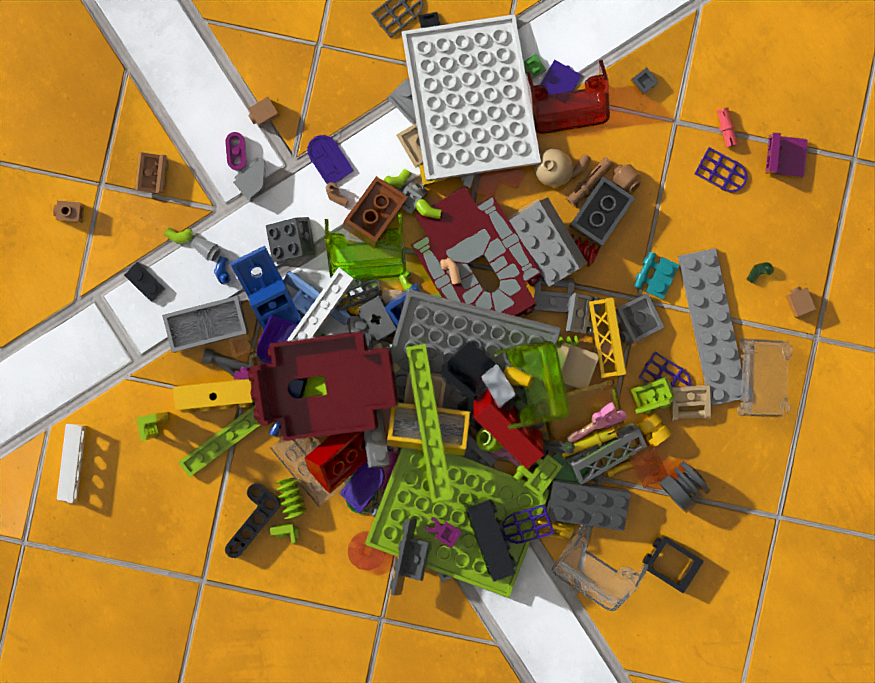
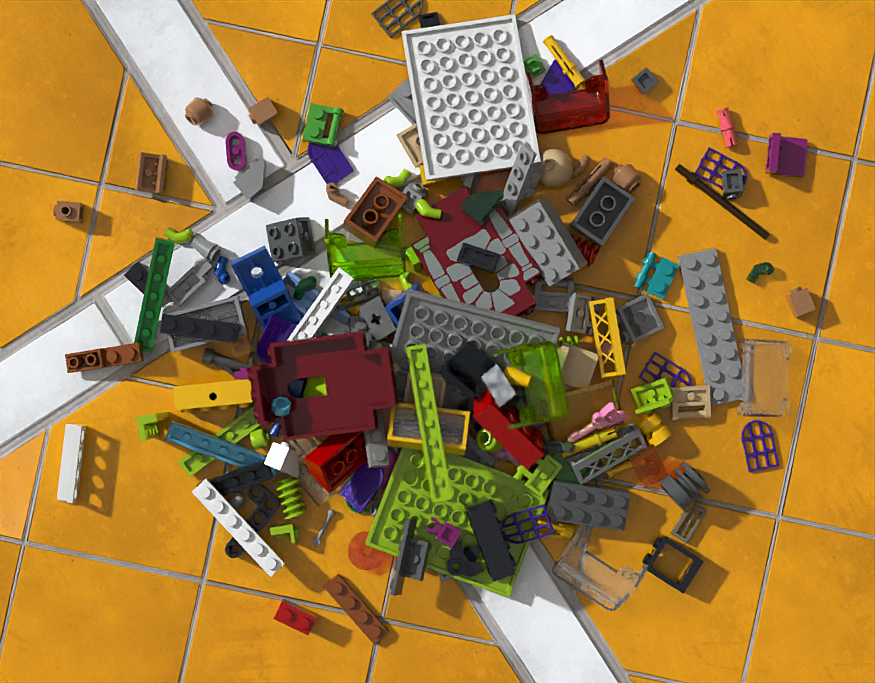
(104, 357): none -> dark orange slope
(154, 293): none -> green plate
(189, 283): none -> light grey hinge
(199, 111): none -> medium nougat head
(200, 328): none -> black plate
(213, 446): none -> medium azure tile
(238, 501): none -> light grey arm
(238, 527): none -> white plate
(242, 477): none -> black plate
(259, 438): none -> lime piece
(281, 406): none -> medium azure tile
(283, 459): none -> white slope
(295, 616): none -> red brick
(303, 286): none -> dark green arm
(316, 125): none -> bright green plate
(331, 513): none -> light grey hinge
(356, 609): none -> dark orange plate
(416, 265): none -> lime tile
(453, 269): light nougat arm -> none
(466, 558): none -> black plate
(478, 257): none -> black plate
(481, 205): none -> clear green slope
(522, 179): none -> light grey bracket
(575, 77): none -> yellow pin
(692, 178): none -> dark brown bar
(693, 528): none -> dark tan tile
(732, 184): none -> dark grey bracket
(765, 452): none -> dark purple window

